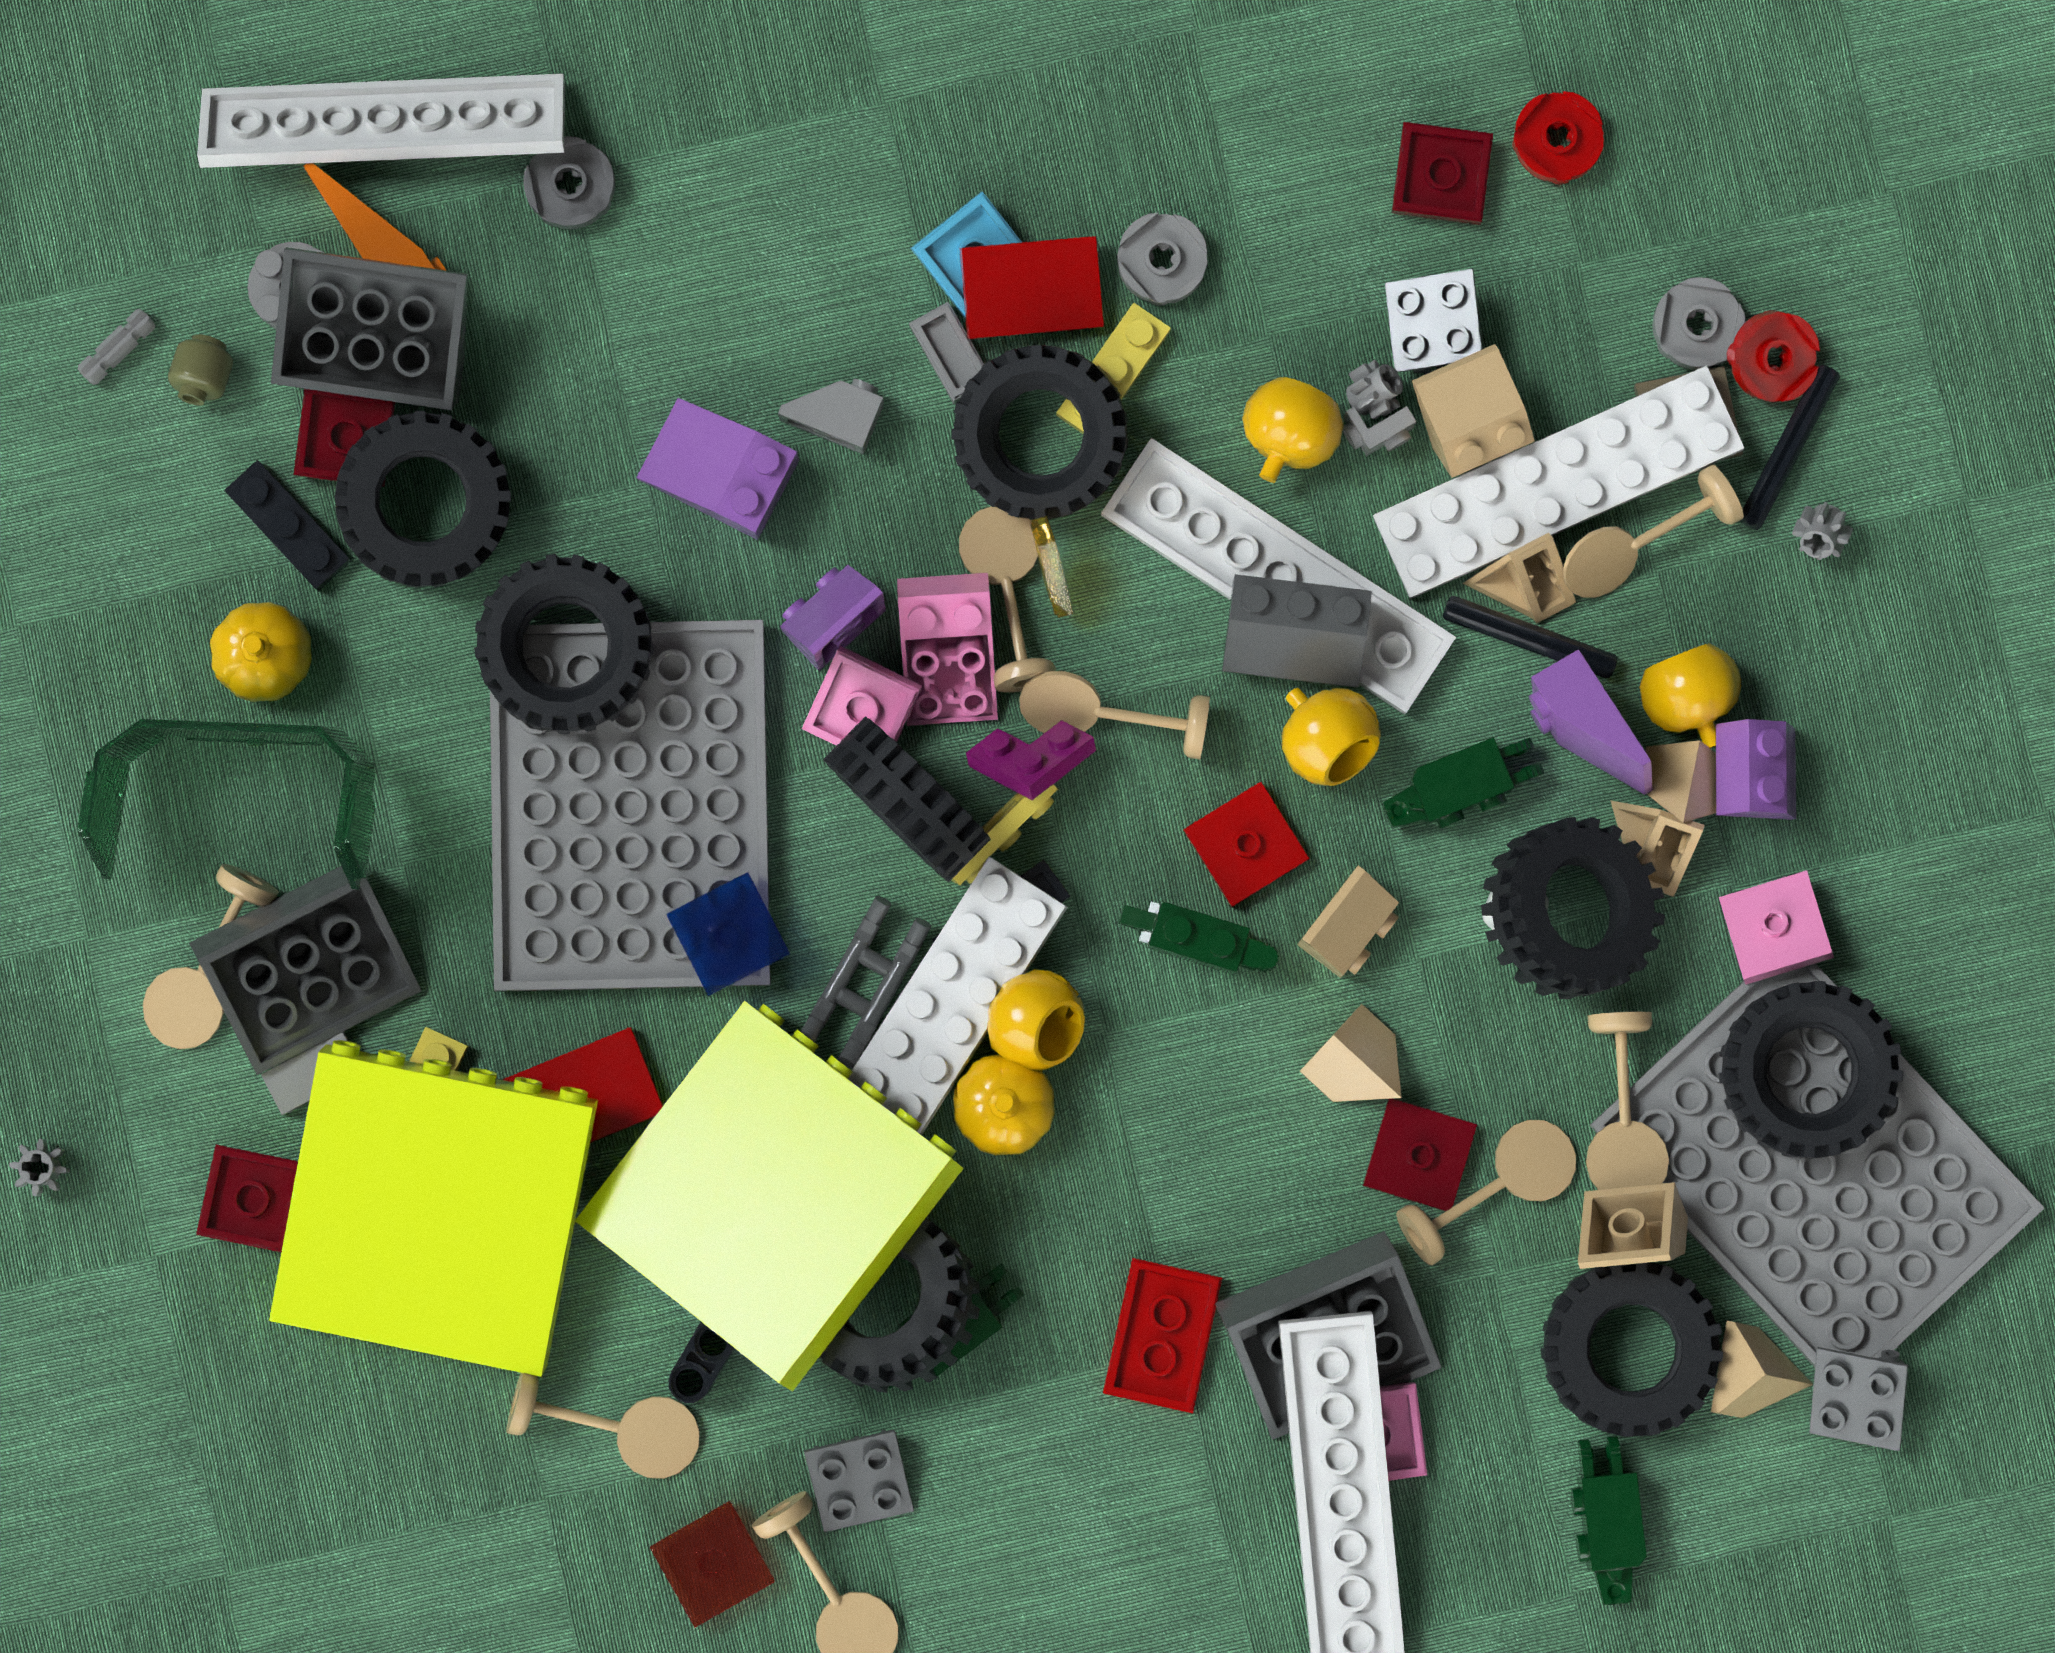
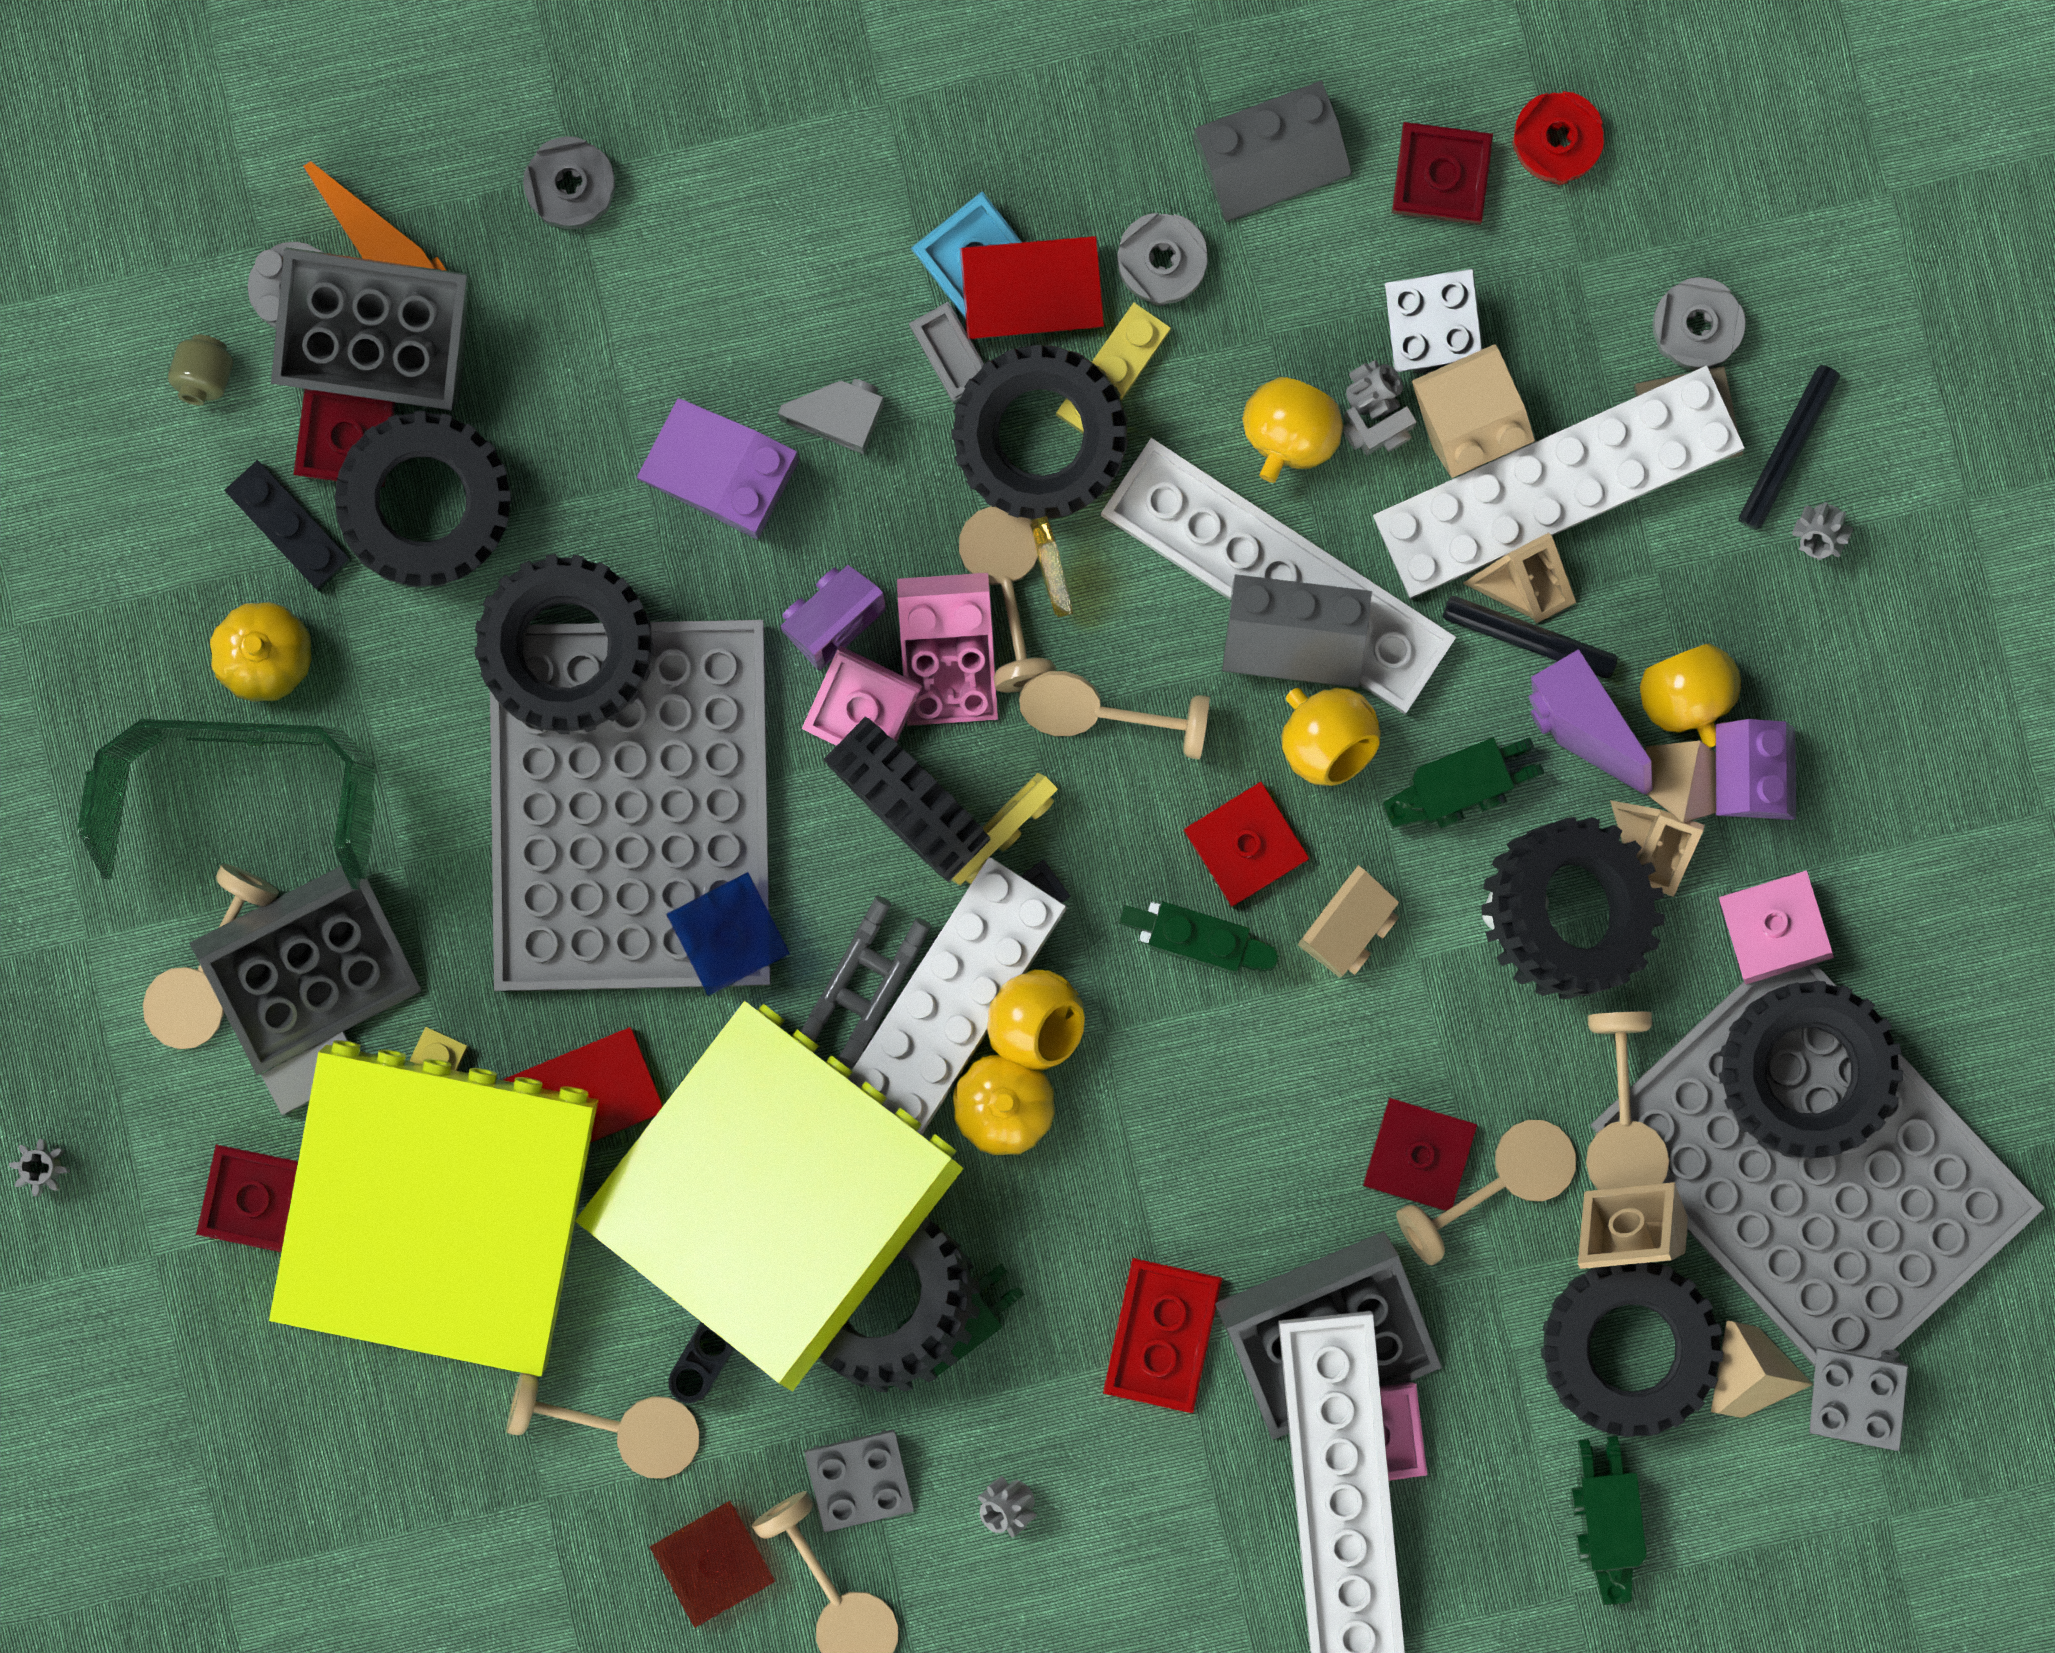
(116, 346): light grey axle -> none
(382, 120): white plate -> none
(1007, 1506): none -> light grey gear
(1033, 766): magenta plate -> none
(1272, 151): none -> dark grey slope
(1357, 1061): tan slope -> none
(1609, 554): tan piece -> none
(1750, 353): red plate -> none

